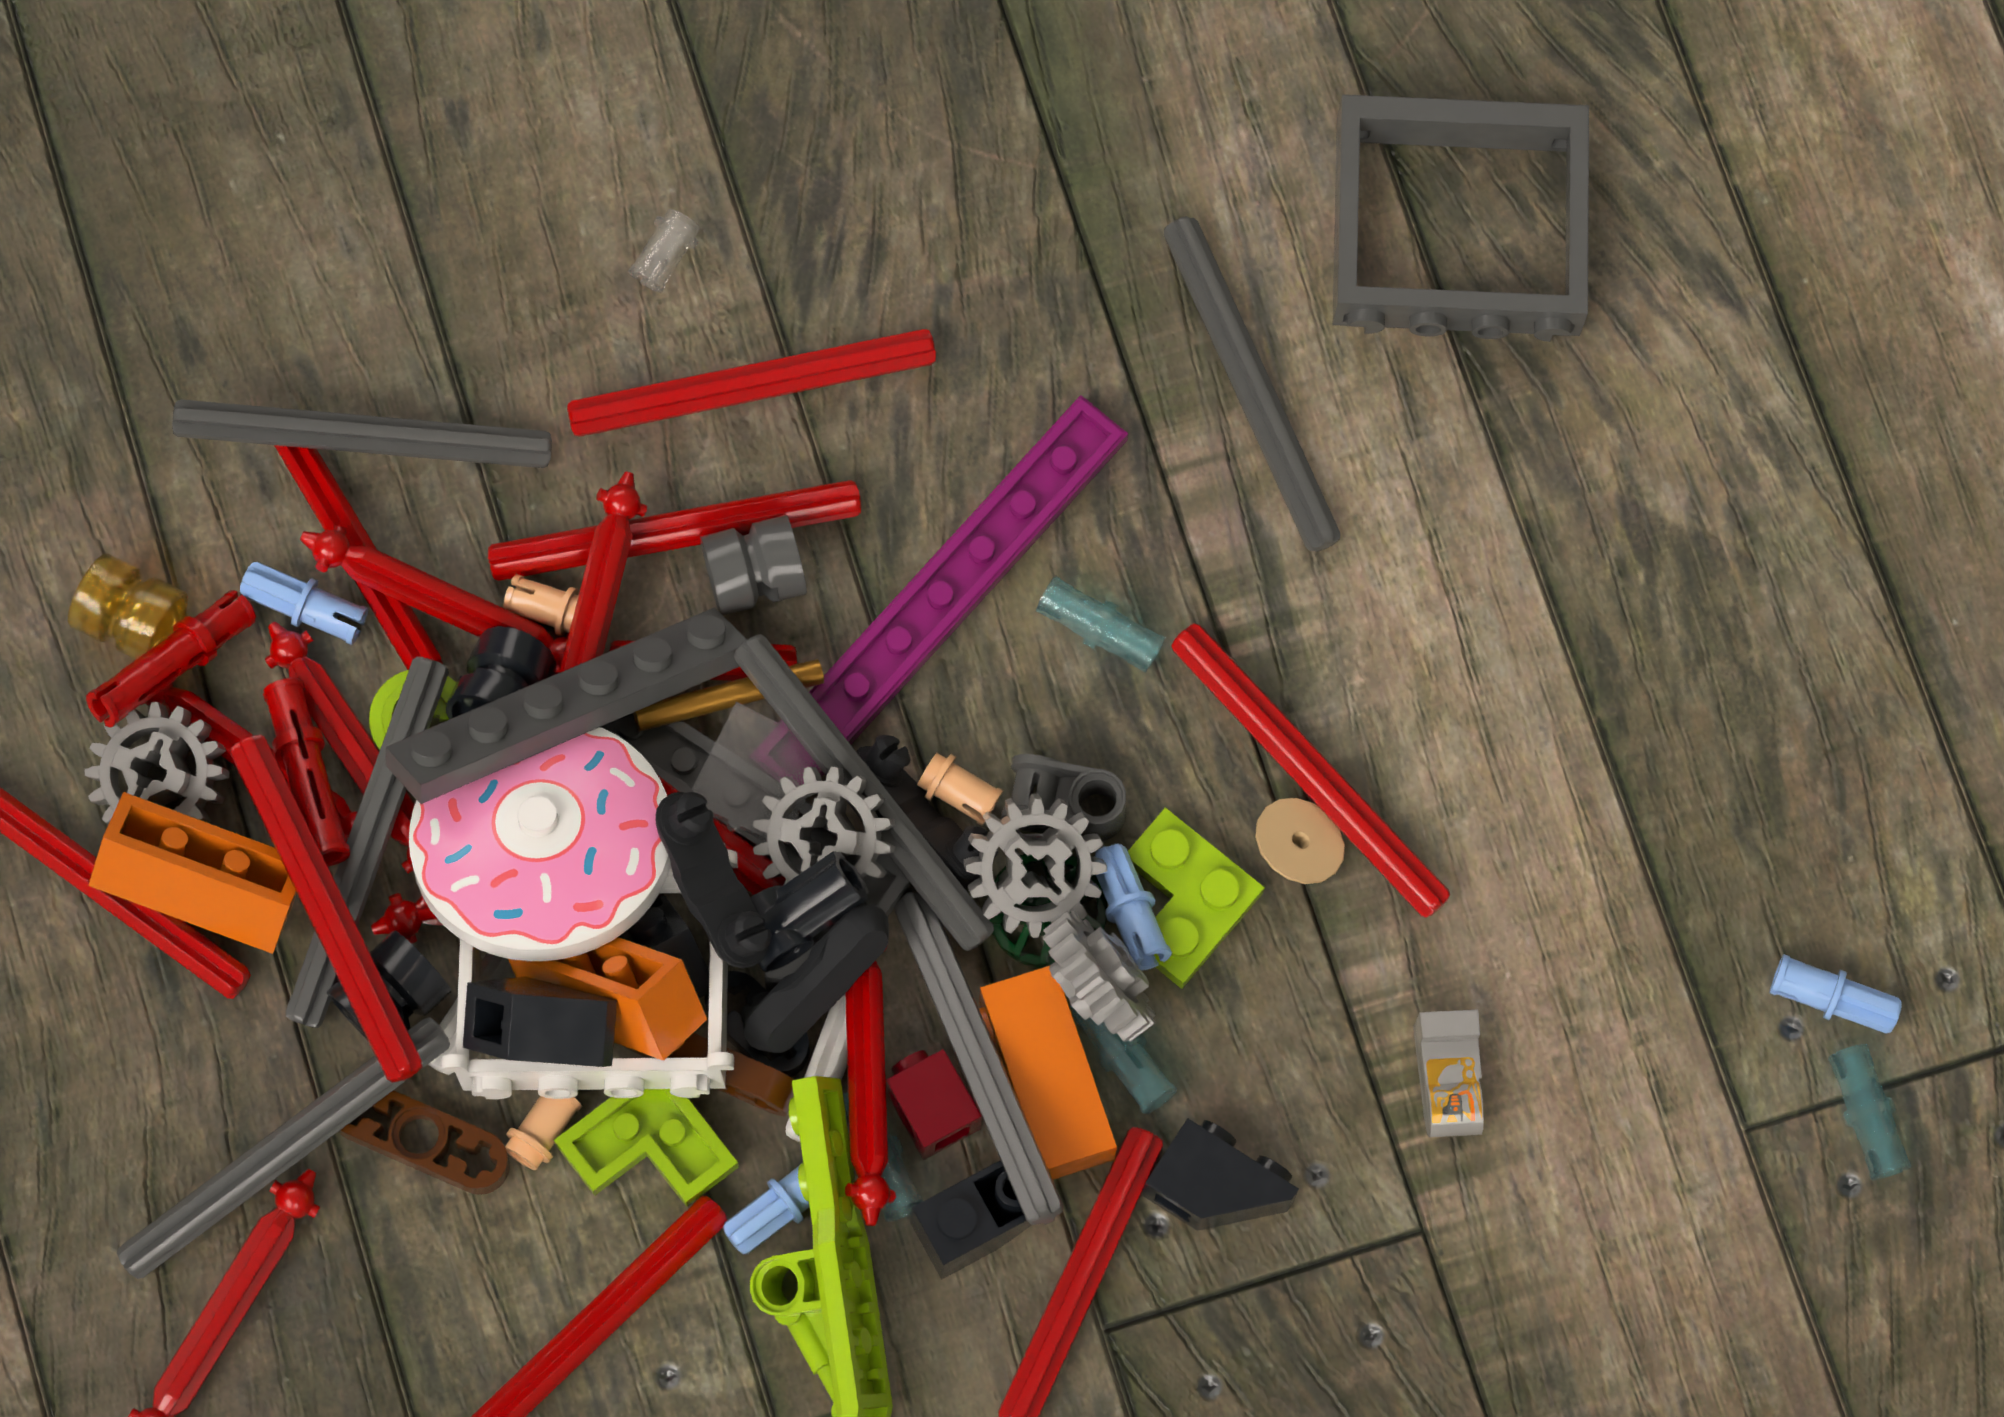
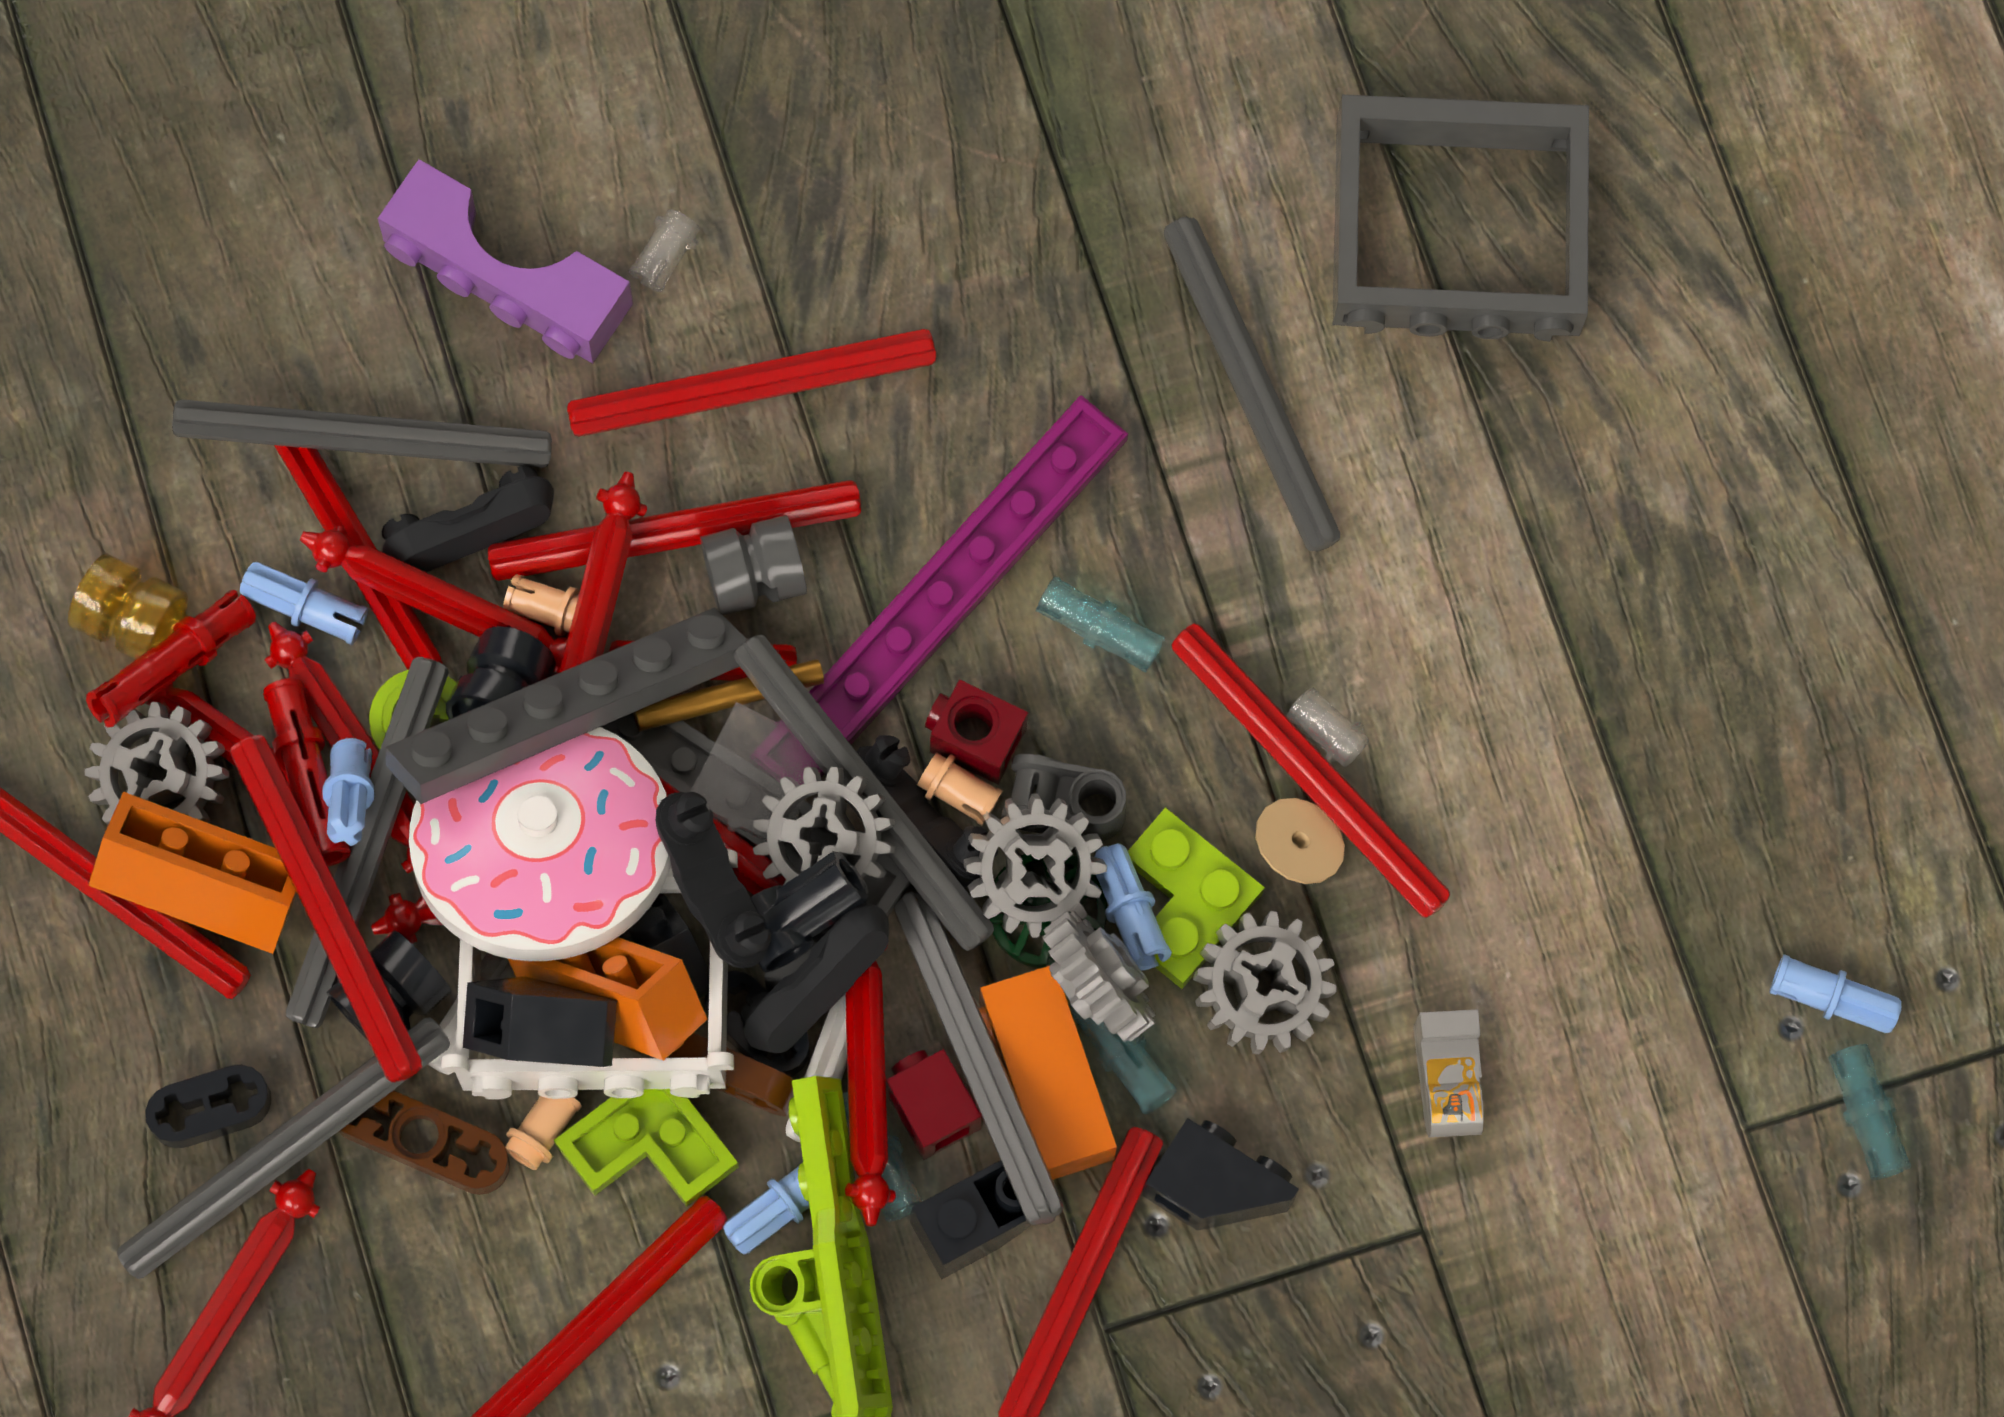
(204, 1091): none -> black beam
(348, 790): none -> light blue axle
(495, 516): none -> black piece
(569, 302): none -> medium lavender arch
(985, 756): none -> dark red brick
(1241, 972): none -> light grey gear
(1328, 728): none -> clear pin

